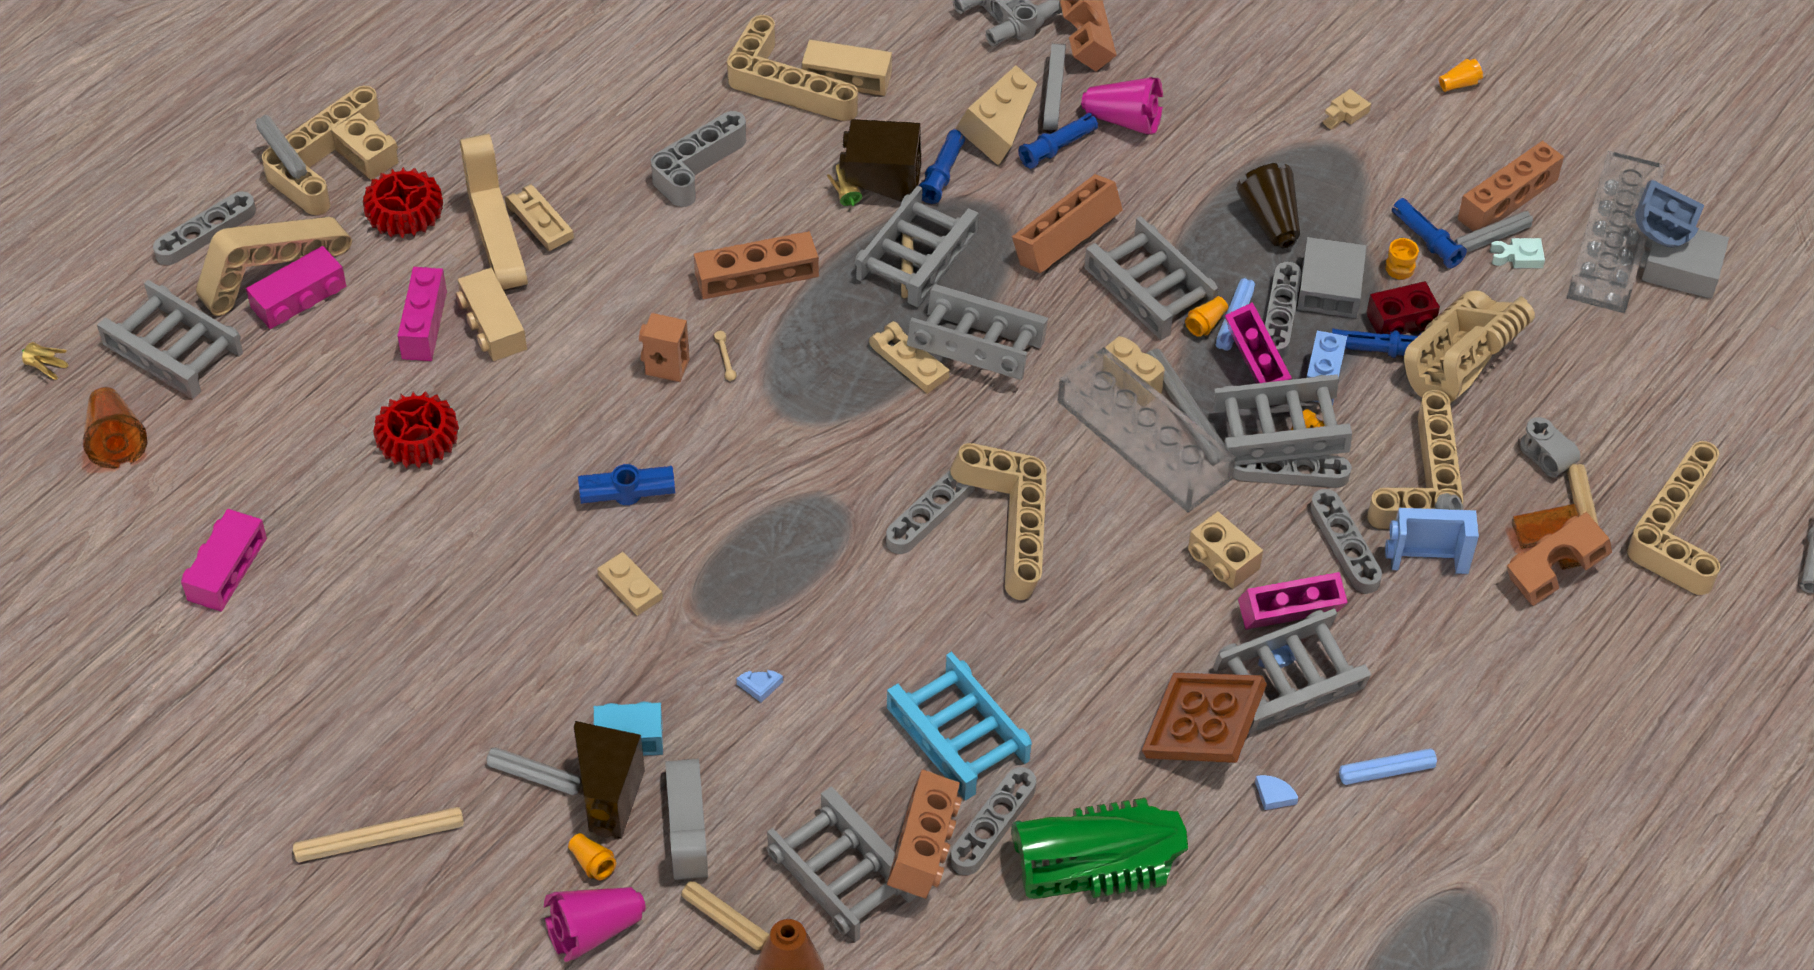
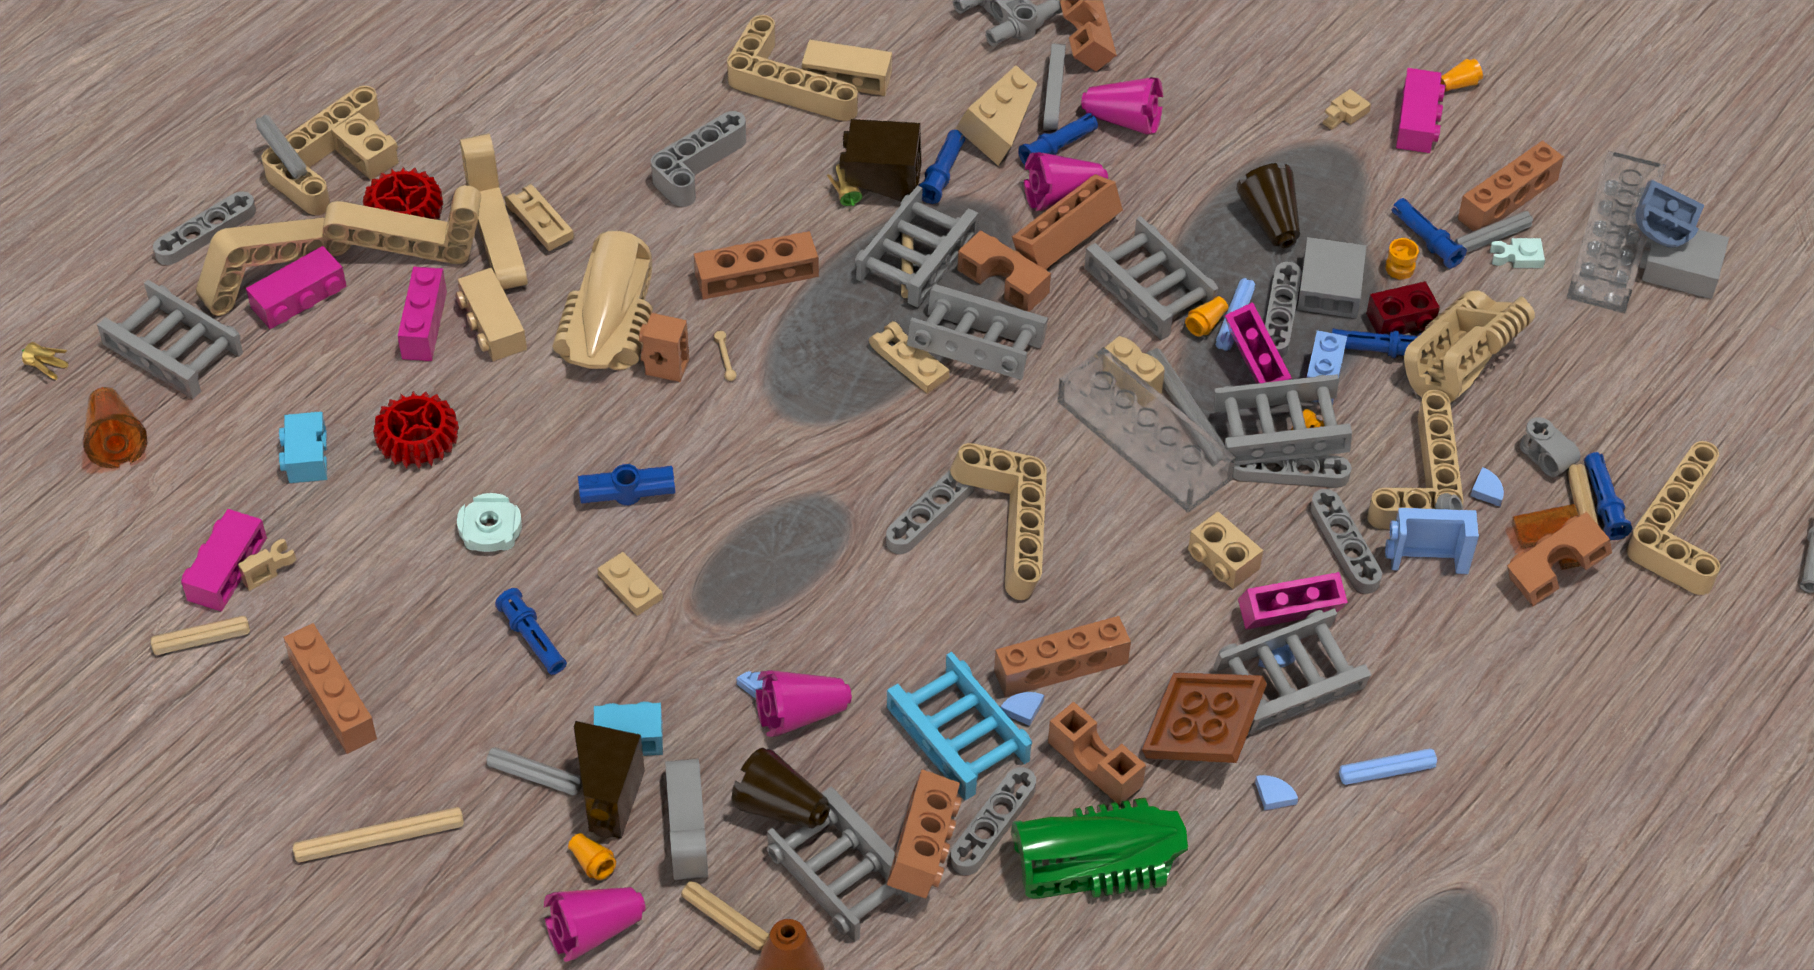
(200, 635): none -> tan axle
(263, 565): none -> tan plate
(304, 447): none -> medium azure brick
(330, 688): none -> nougat brick
(408, 233): none -> tan beam
(489, 538): none -> light aqua plate
(525, 622): none -> blue pin
(606, 315): none -> tan connector
(778, 792): none -> dark brown cone
(798, 700): none -> dark pink cone
(986, 257): none -> nougat arch
(1023, 706): none -> light blue tile
(1055, 177): none -> dark pink cone
(1062, 656): none -> nougat brick
(1076, 738): none -> nougat arch
(1420, 110): none -> dark pink brick
(1488, 488): none -> light blue tile
(1609, 506): none -> blue pin

